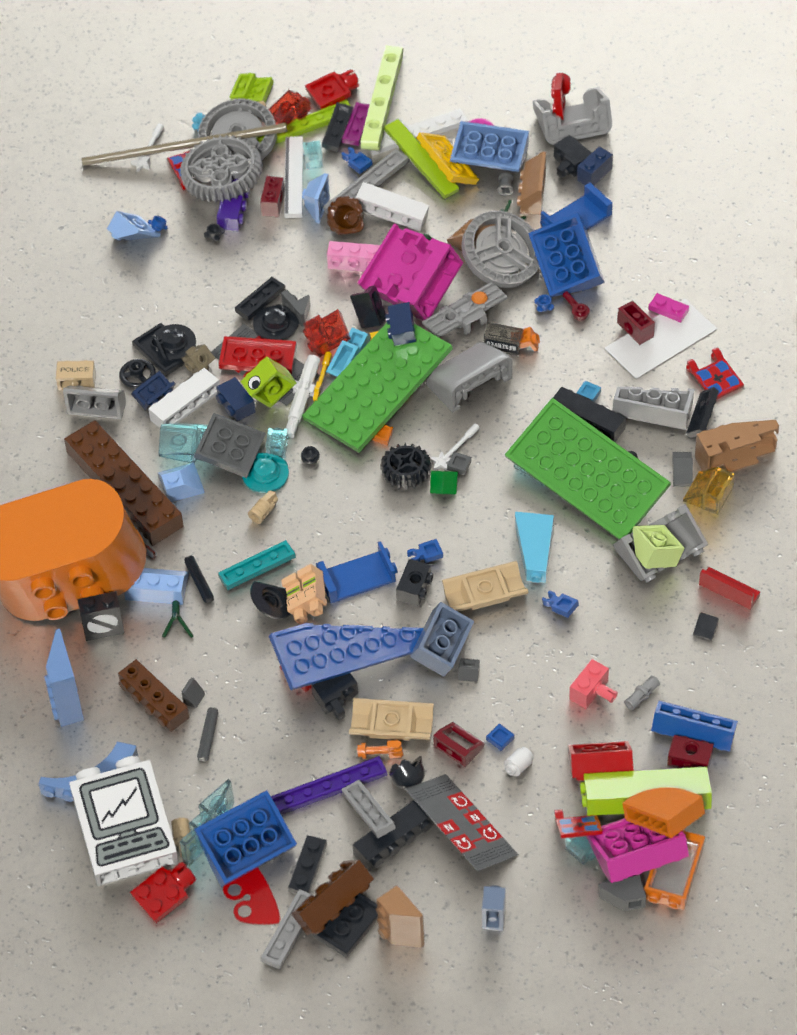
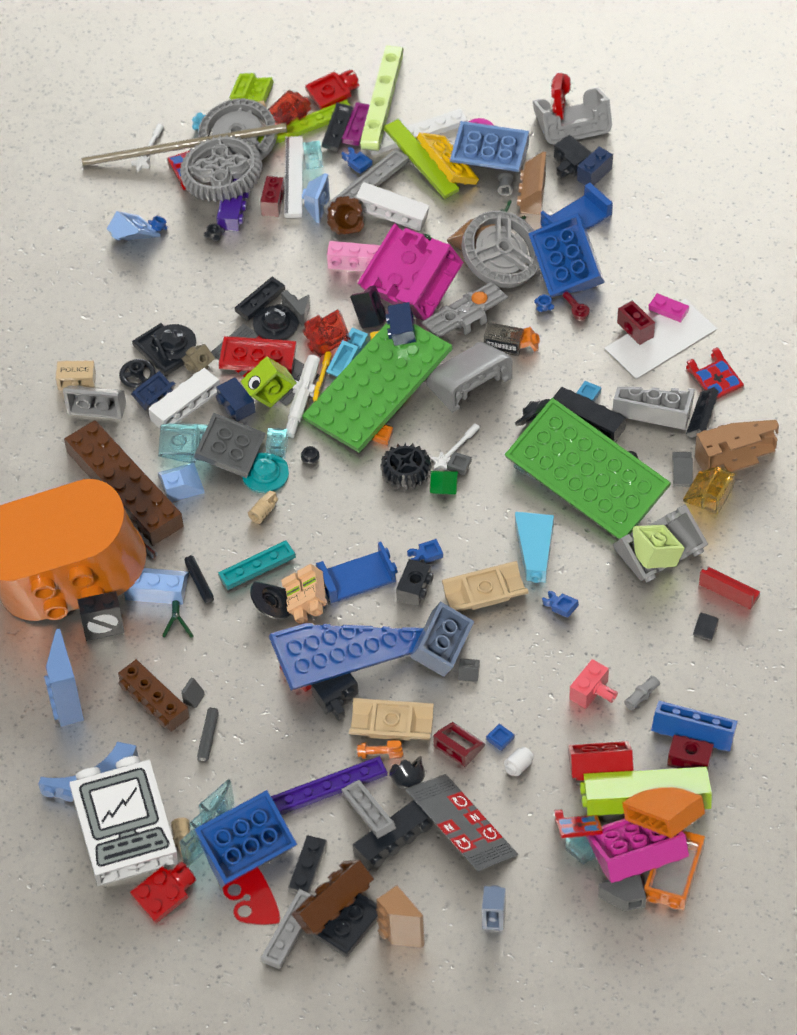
(531, 411): none -> black hat

